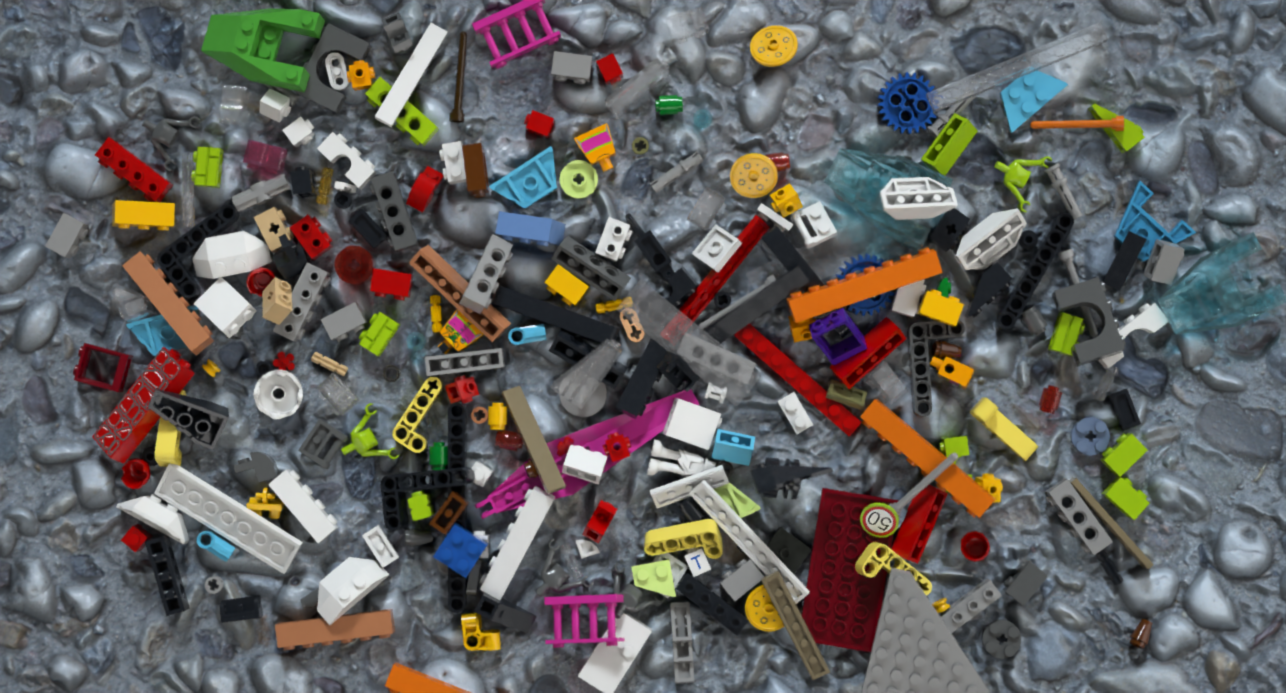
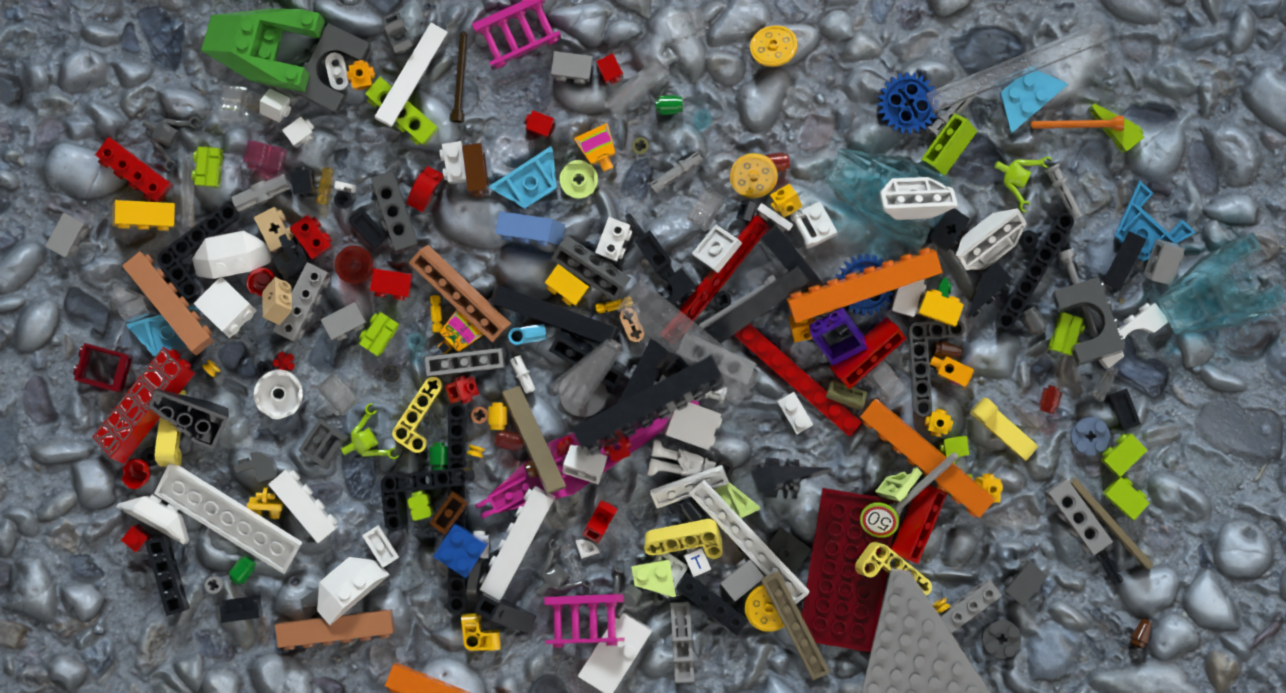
(217, 546): medium azure piece -> none
(242, 570): none -> green brick
(329, 364): tan axle -> none
(334, 148): white arch -> none
(417, 537): dark grey cone -> none
(472, 297): light grey brick -> none
(475, 451): none -> yellow bush
(482, 473): white brick -> none
(522, 374): none -> white axle
(648, 406): none -> black brick
(733, 447): medium azure brick -> none
(746, 211): none -> black plate
(897, 486): none -> yellowish green wing
(931, 420): none -> yellow brick
(975, 546): red hair -> none

